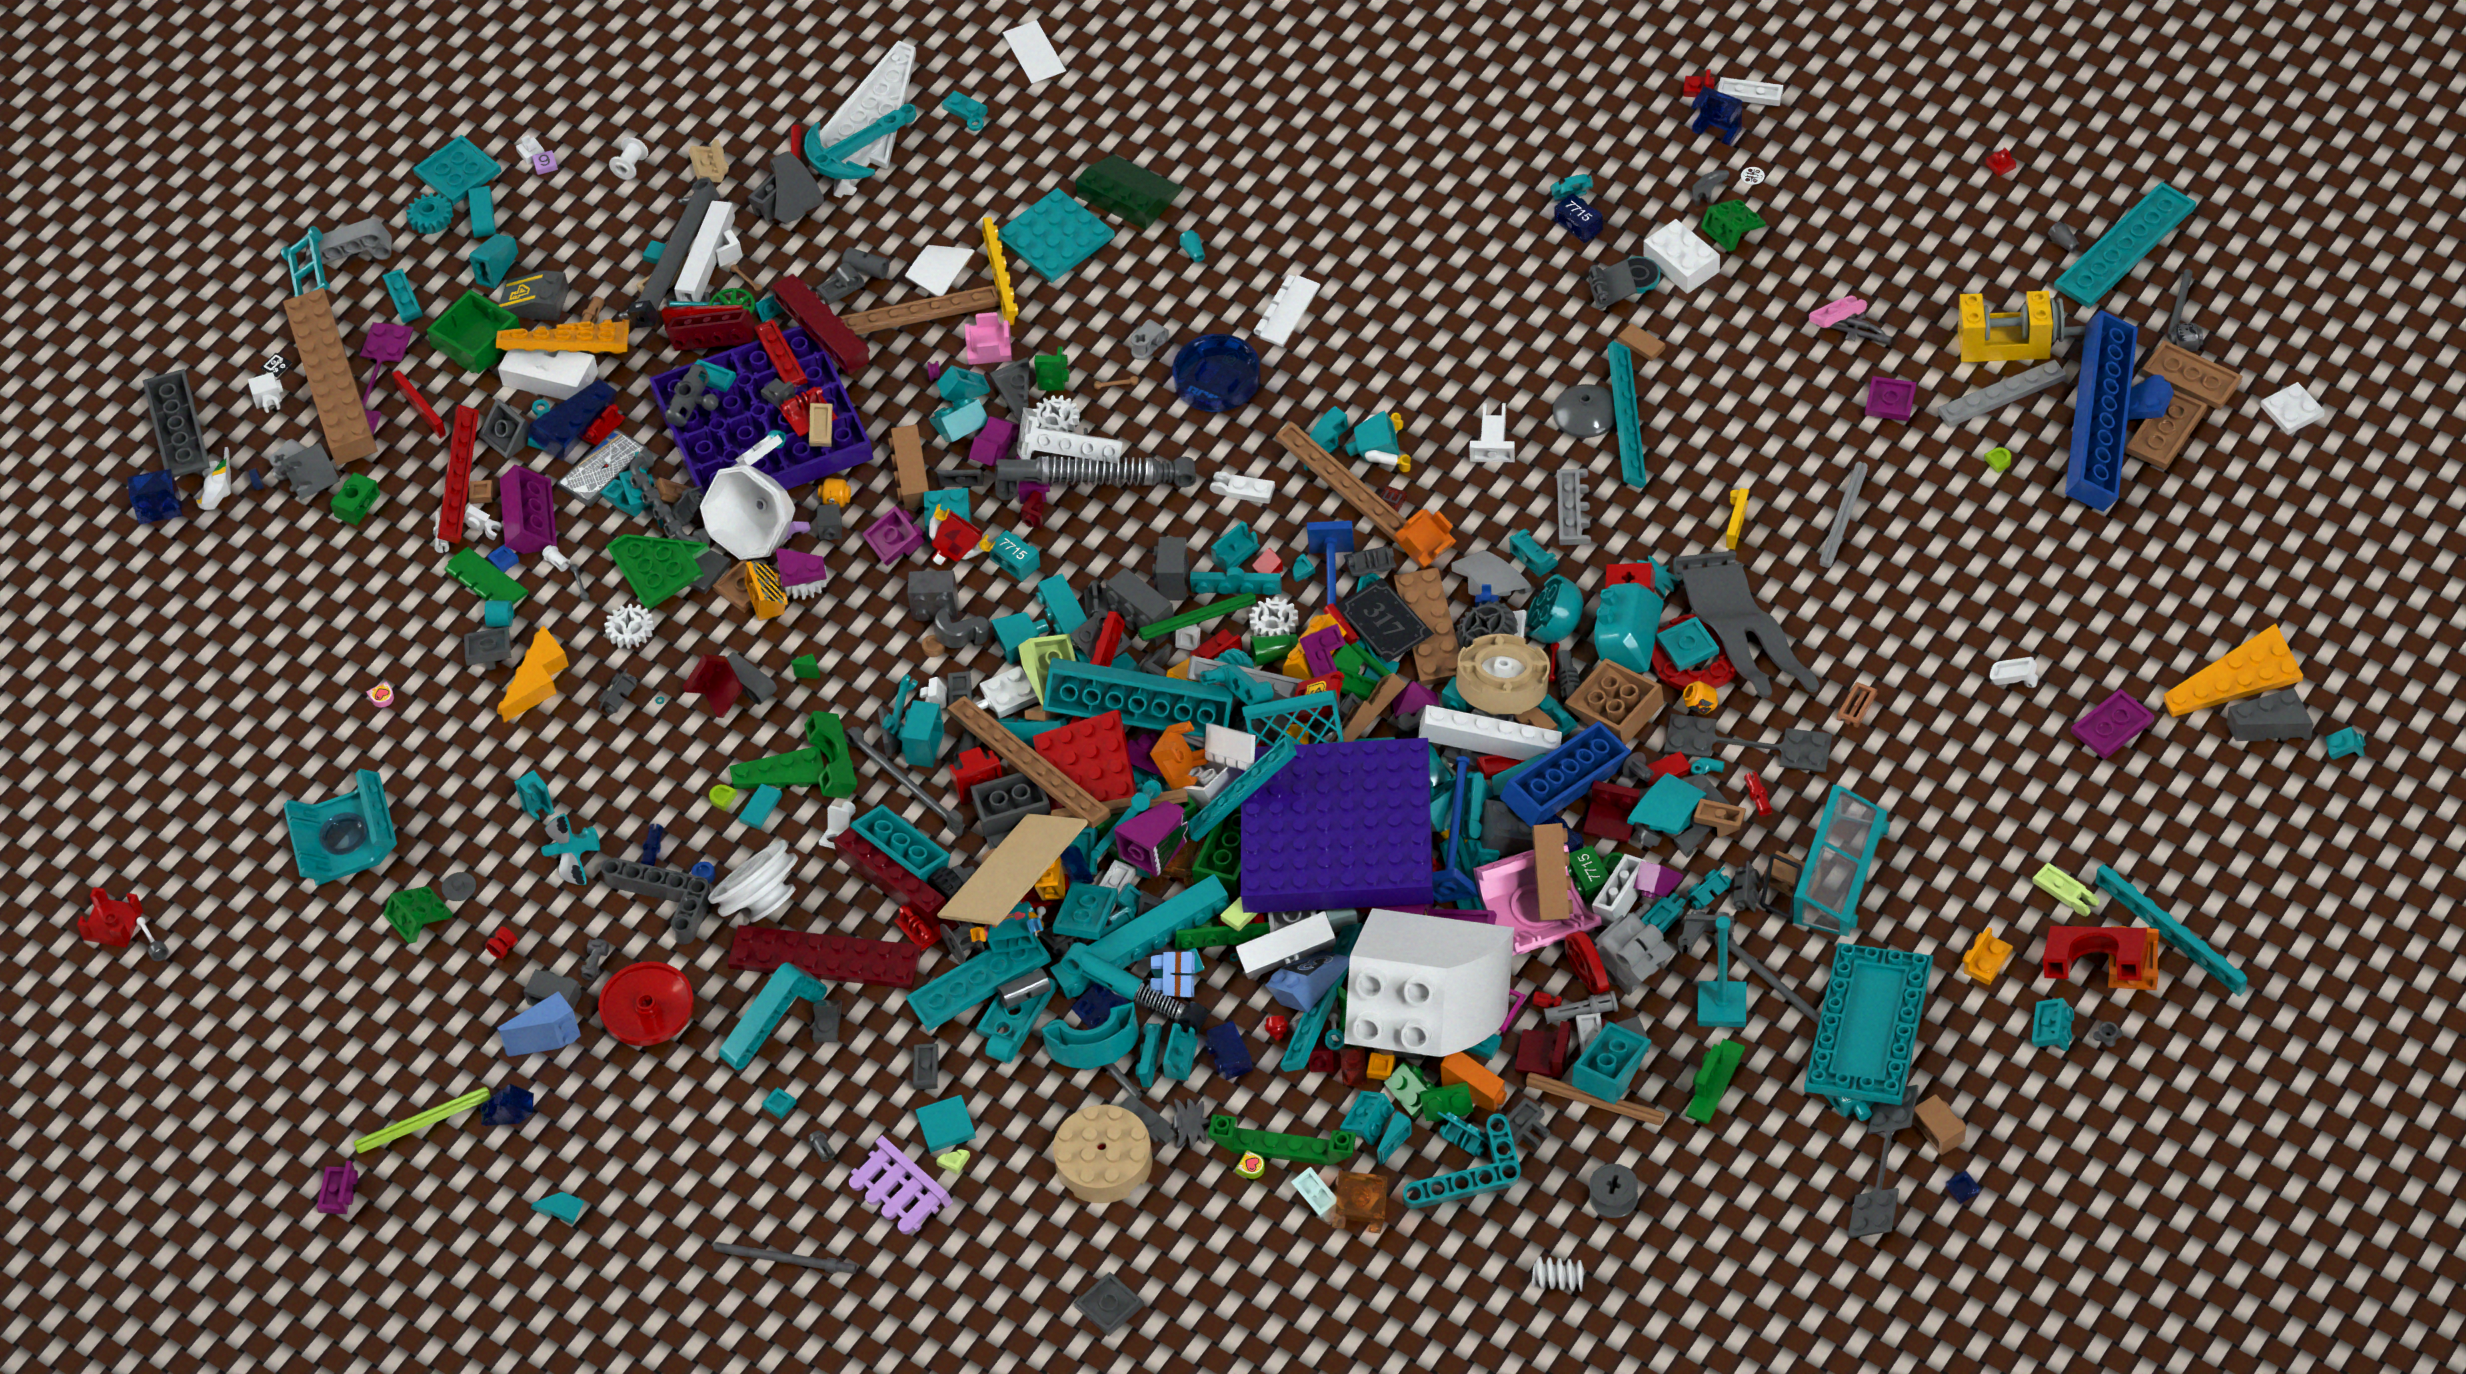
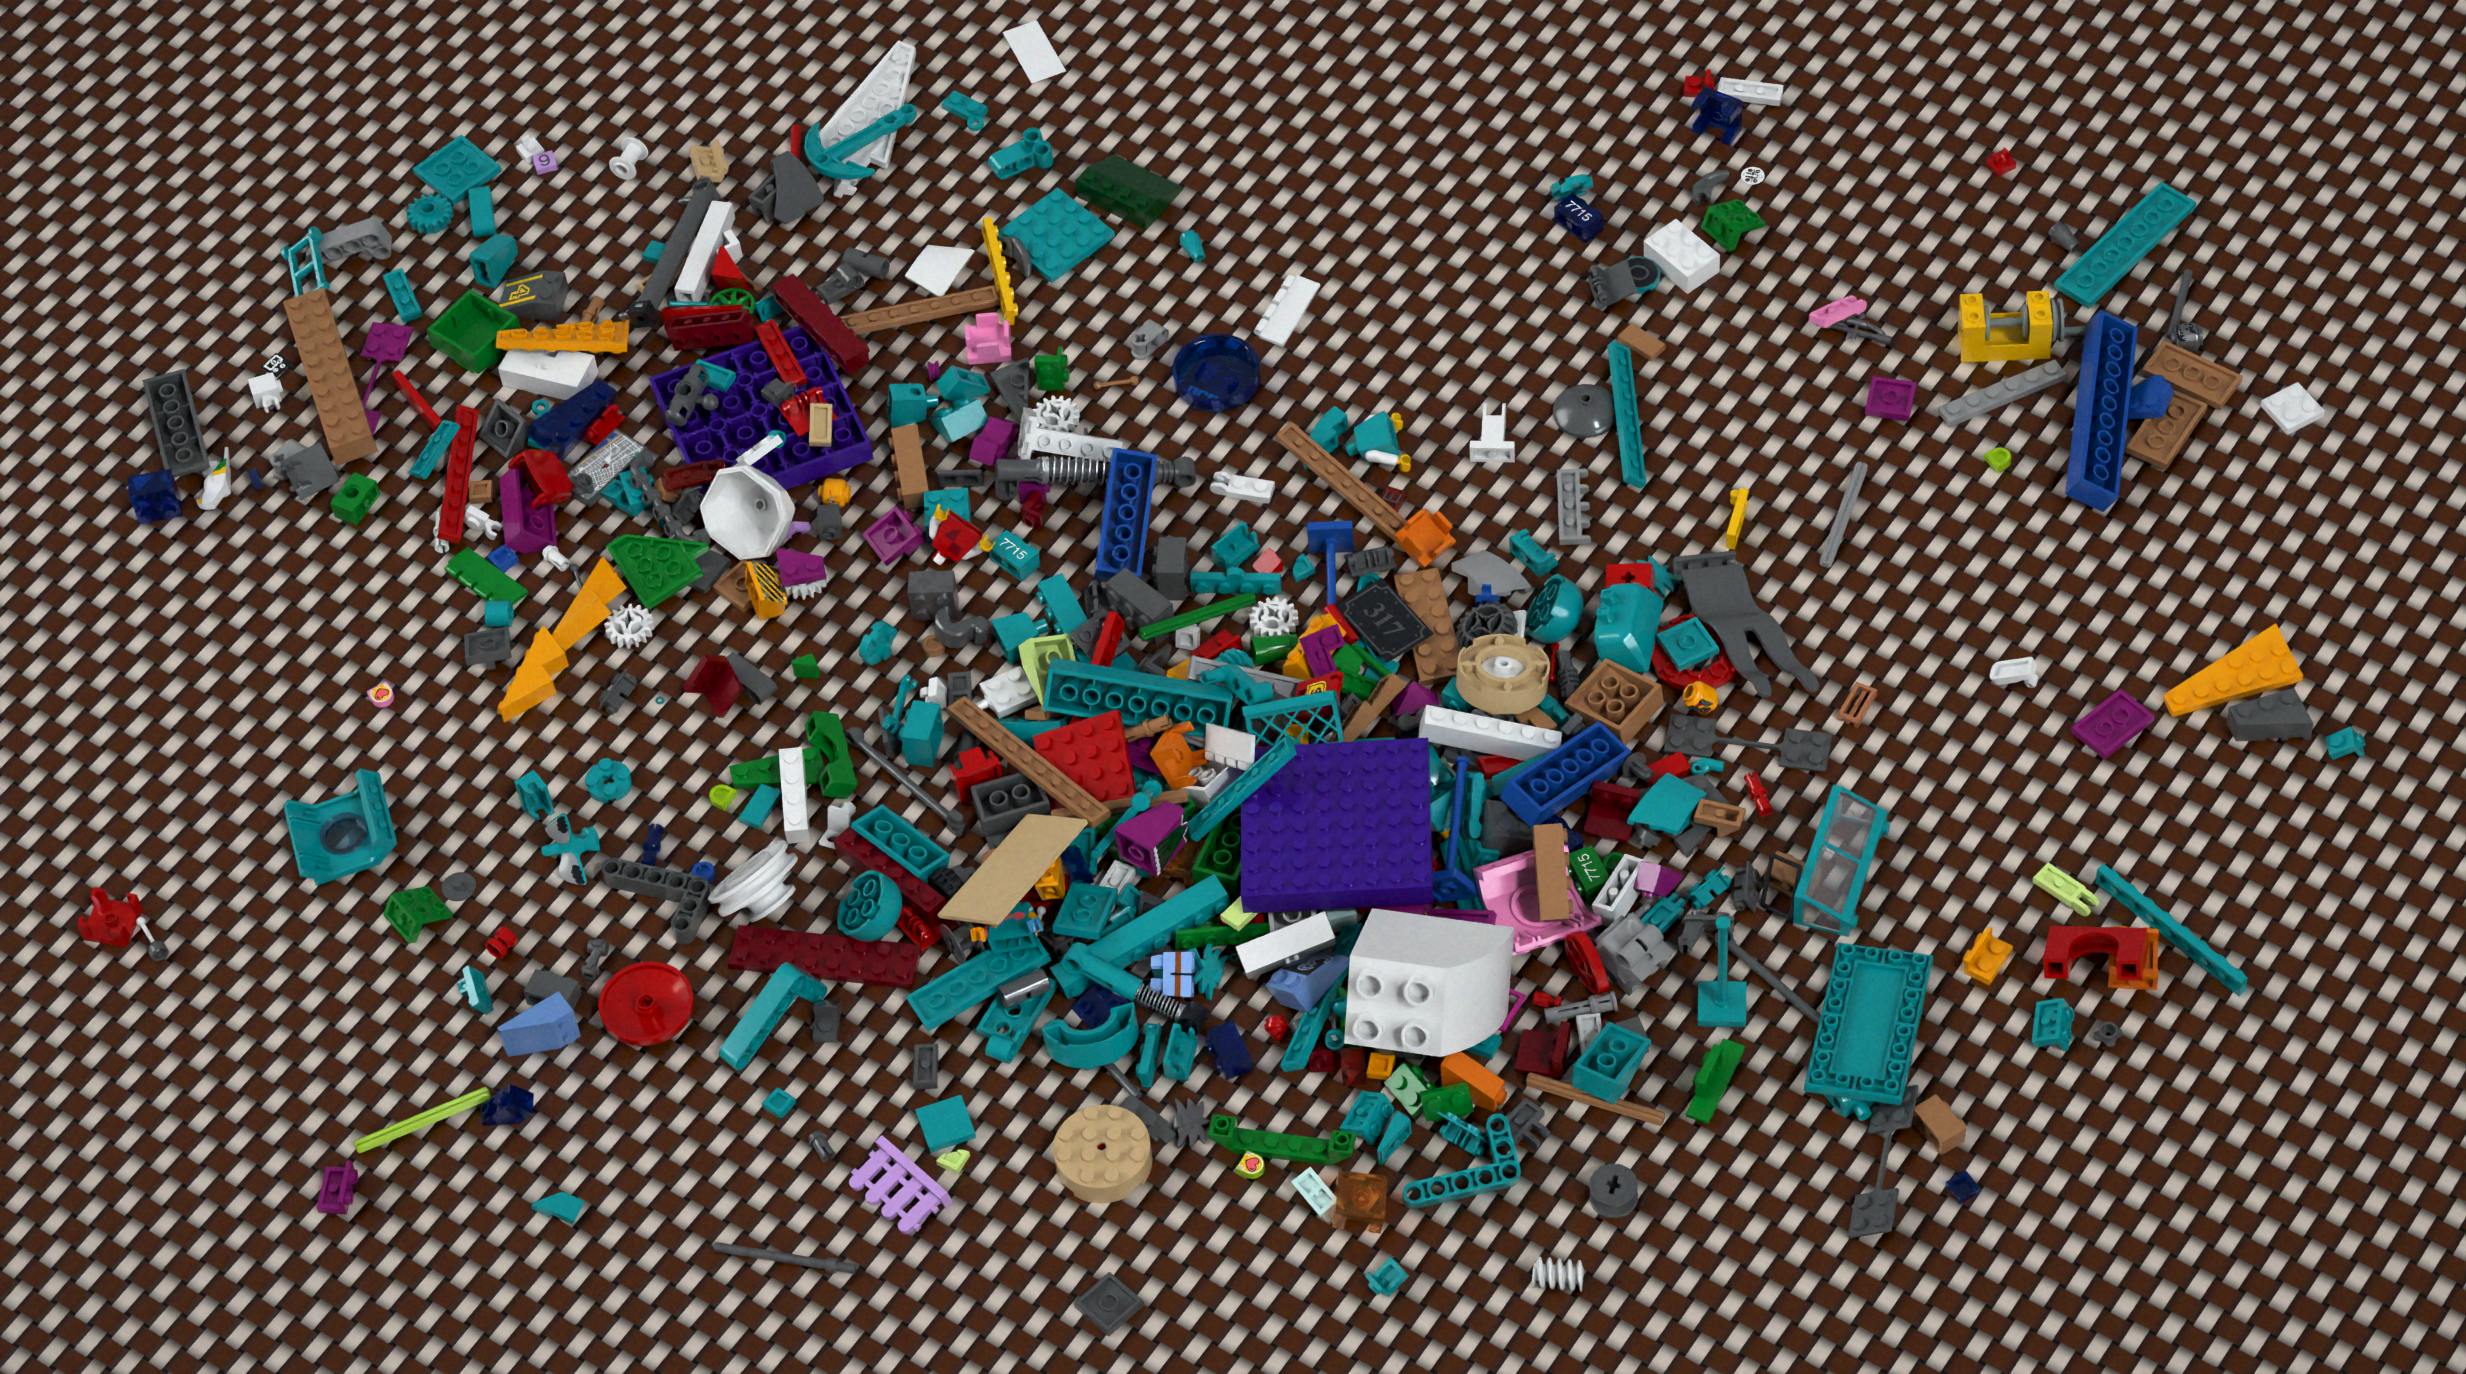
(434, 449): none -> teal tile
(475, 987): none -> teal hinge
(544, 475): none -> red piece
(582, 483): none -> dark grey plate
(589, 605): none -> light orange slope
(606, 770): none -> teal plate
(692, 474): none -> clear red hinge
(727, 273): none -> red slope
(794, 795): none -> white brick
(870, 907): none -> teal cylinder
(877, 644): none -> teal plate
(908, 404): none -> teal torso
(1018, 251): none -> dark grey piece
(1022, 155): none -> teal piece
(1125, 513): none -> blue brick
(1148, 728): none -> medium nougat pin
(1210, 971): none -> teal piece
(1339, 1007): none -> teal hinge
(1387, 1277): none -> teal bracket
(1573, 727): none -> dark grey bracket

